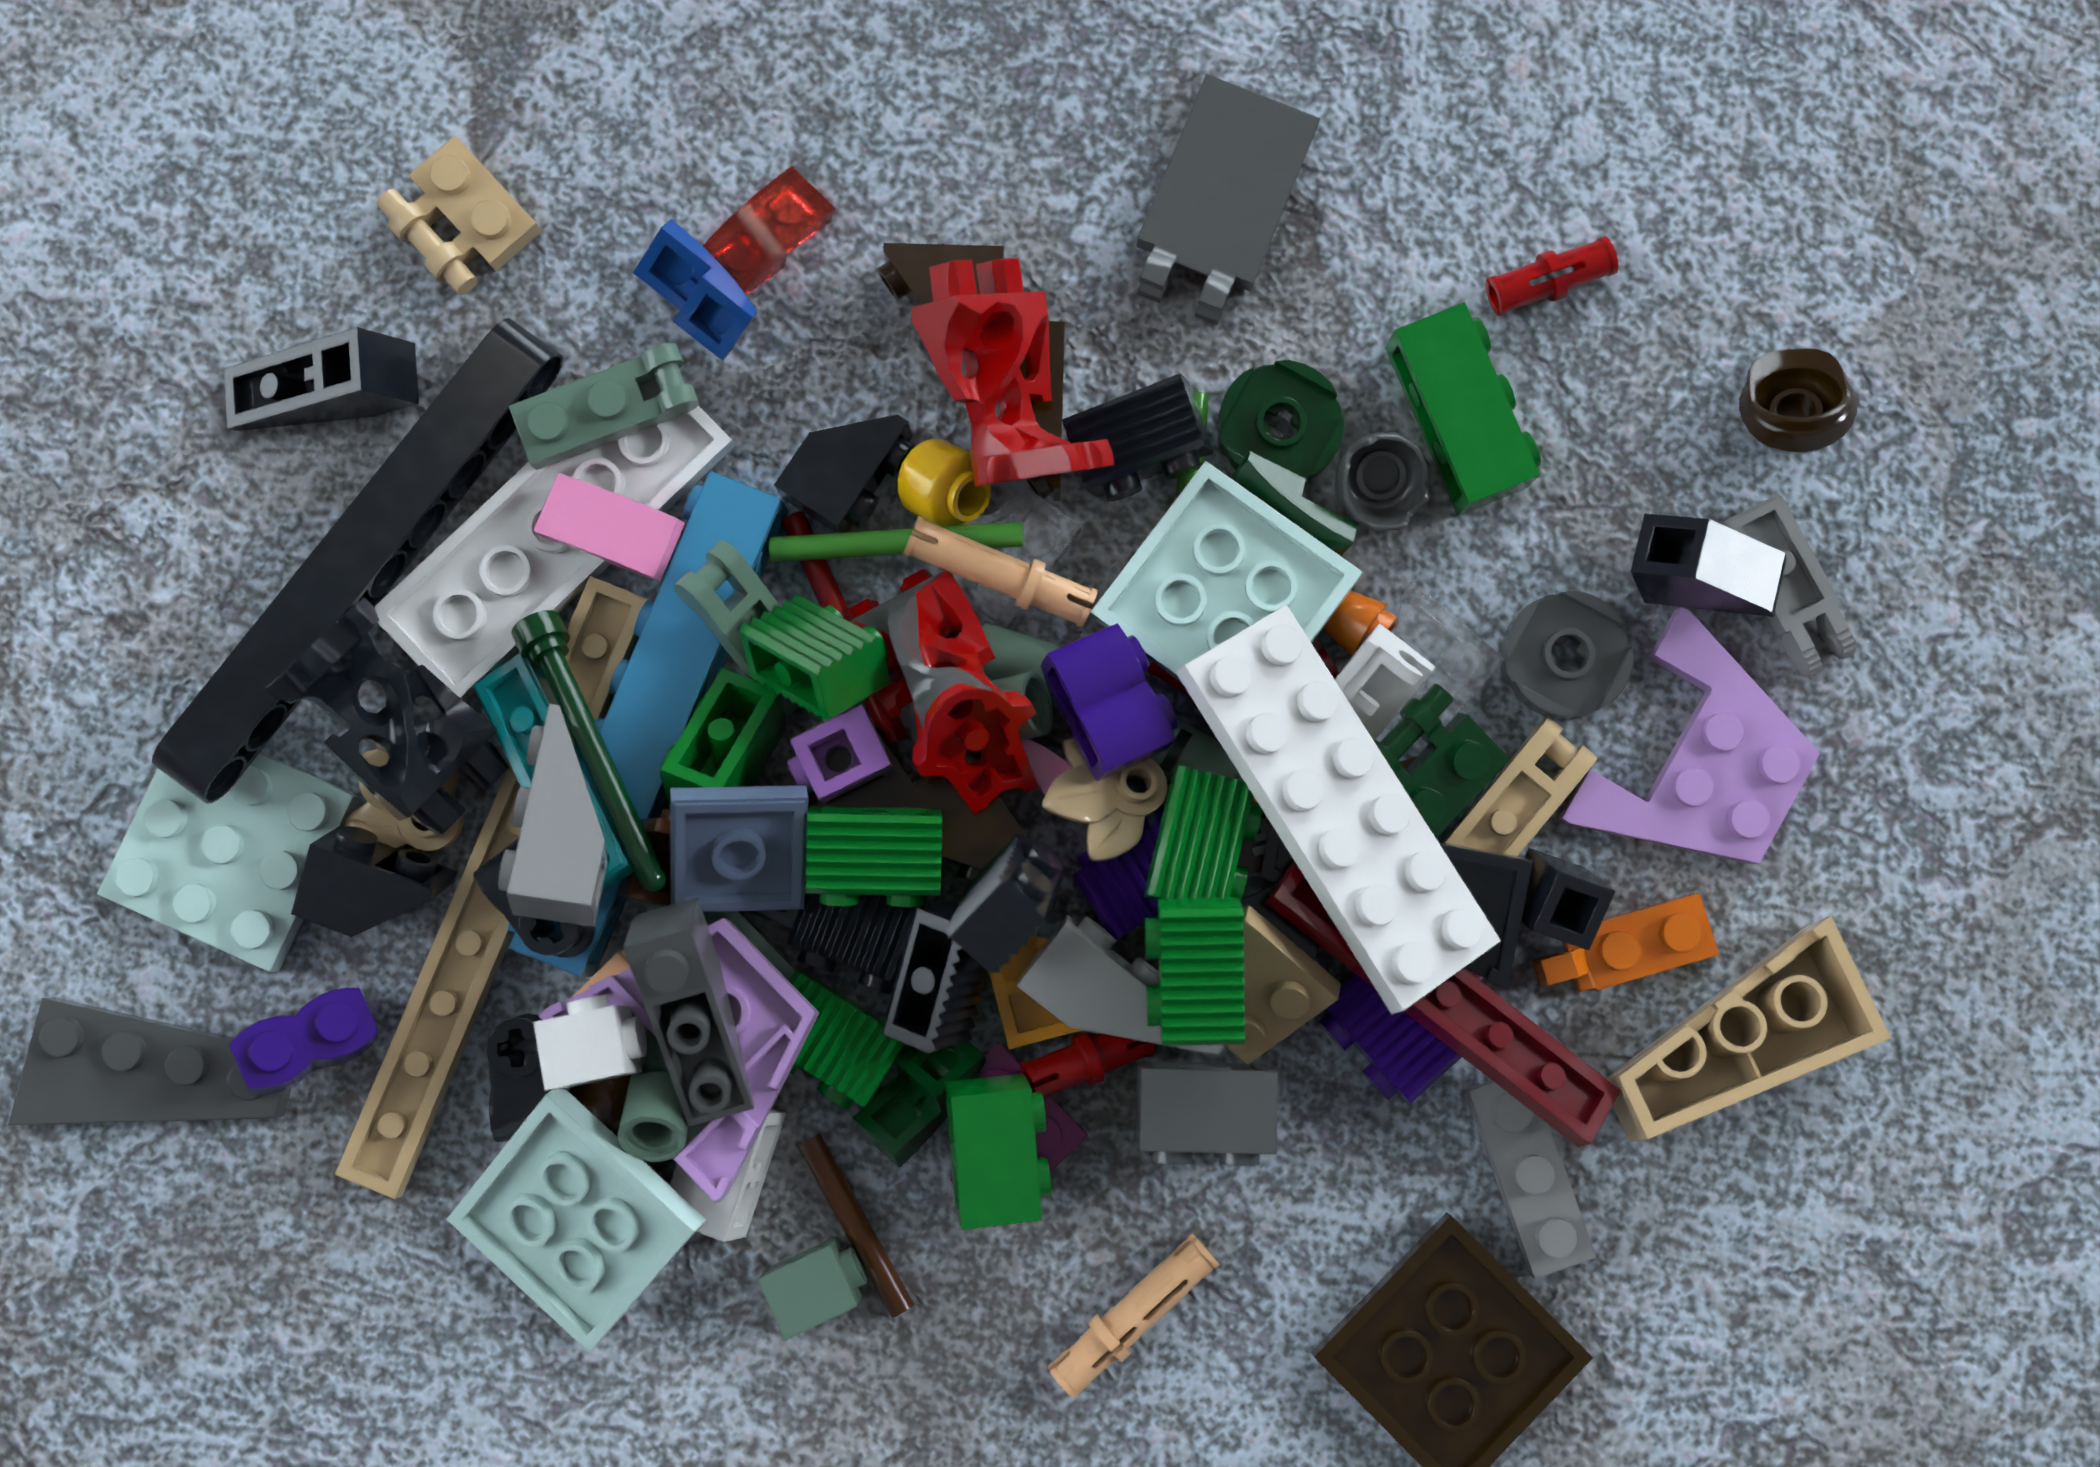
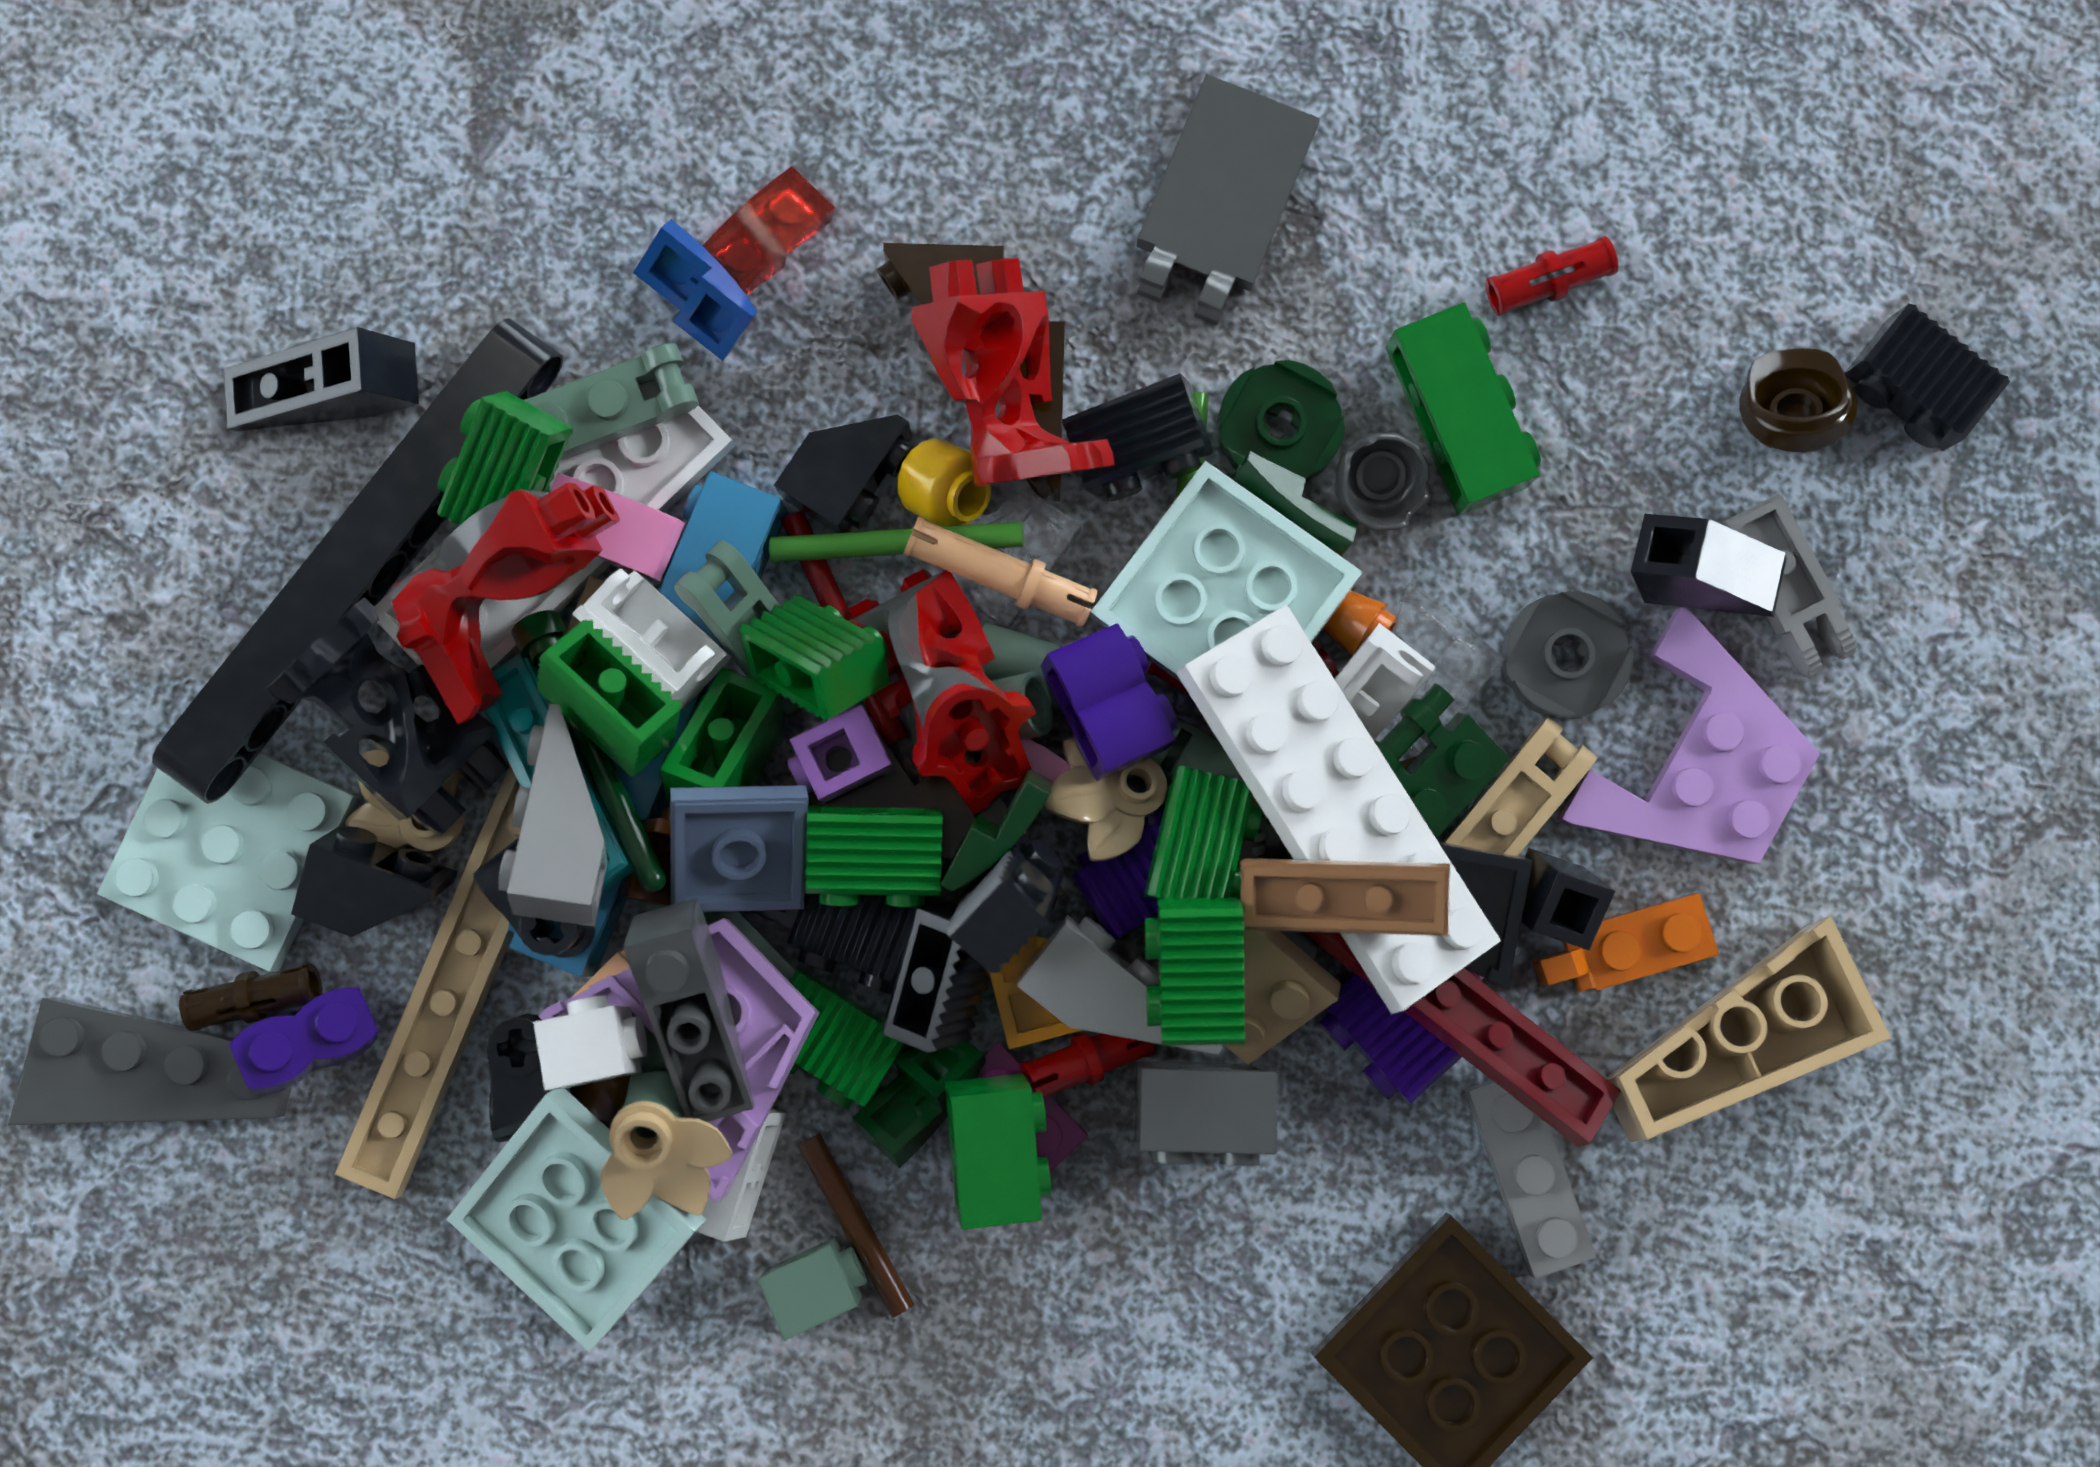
(249, 997): none -> dark brown pin
(473, 202): tan plate -> none
(501, 554): none -> red hips
(504, 451): none -> green brick
(608, 697): none -> green brick
(654, 634): none -> white hinge
(666, 1165): none -> tan plate
(988, 842): none -> dark green slope
(1126, 1321): light nougat pin -> none
(1346, 896): none -> medium nougat tile
(1925, 379): none -> black brick

